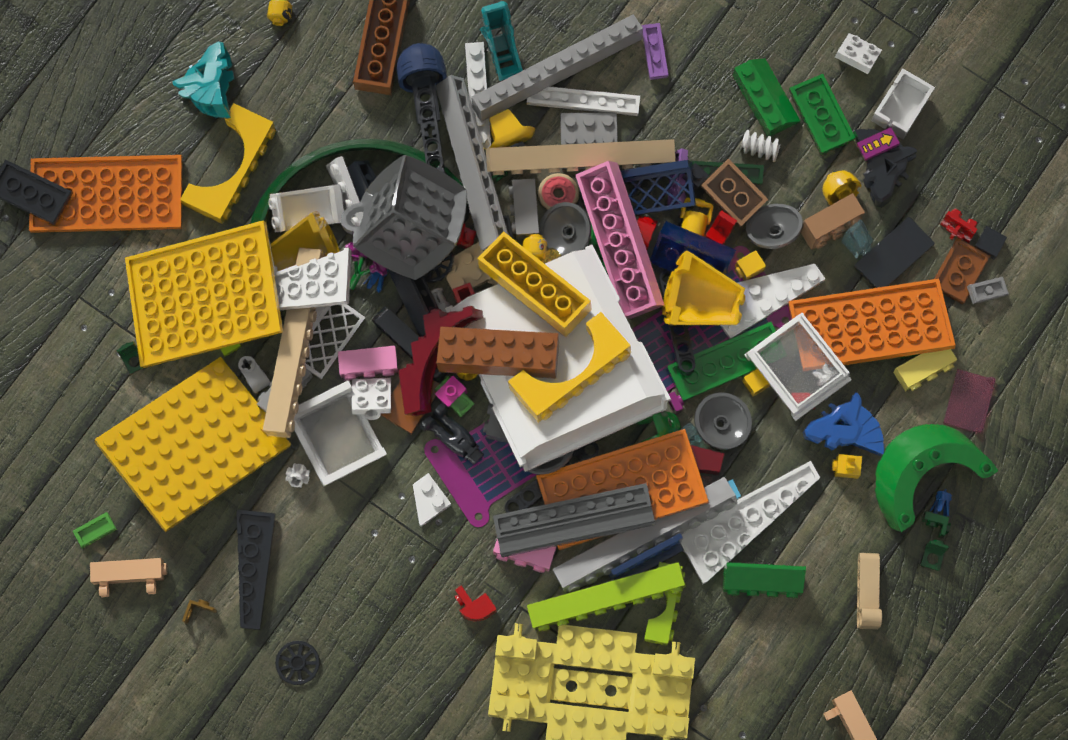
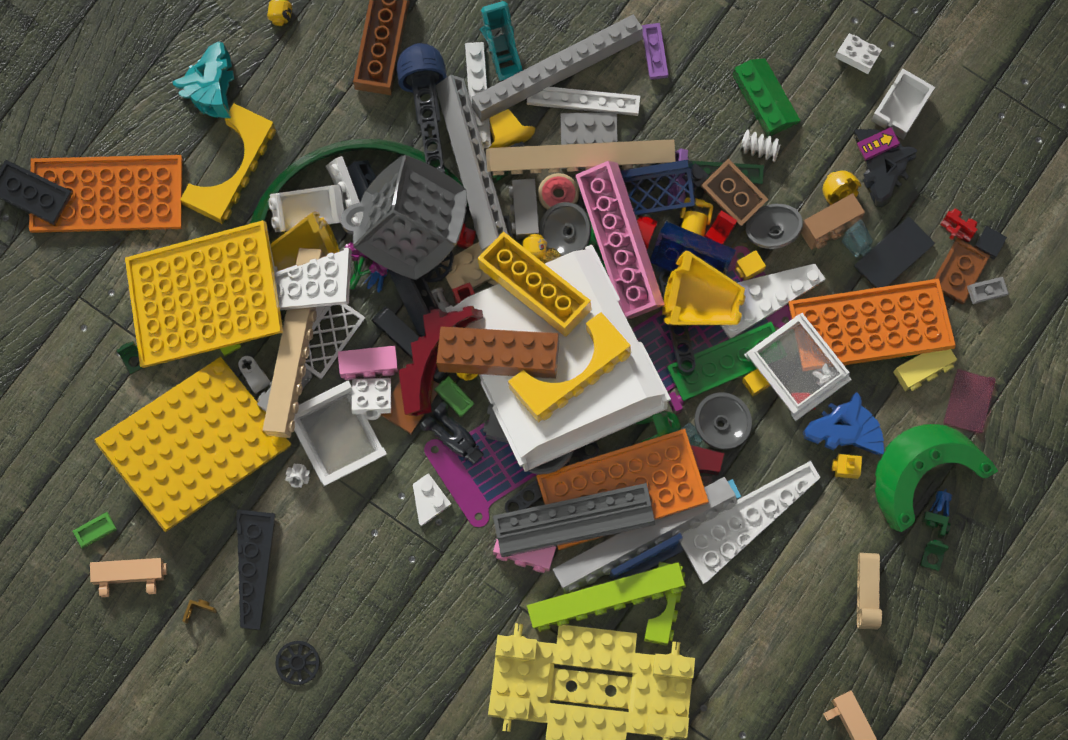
(451, 391): dark pink bracket -> none
(478, 609): red brick -> none
(763, 579): green slope -> none
(822, 114): green plate -> none

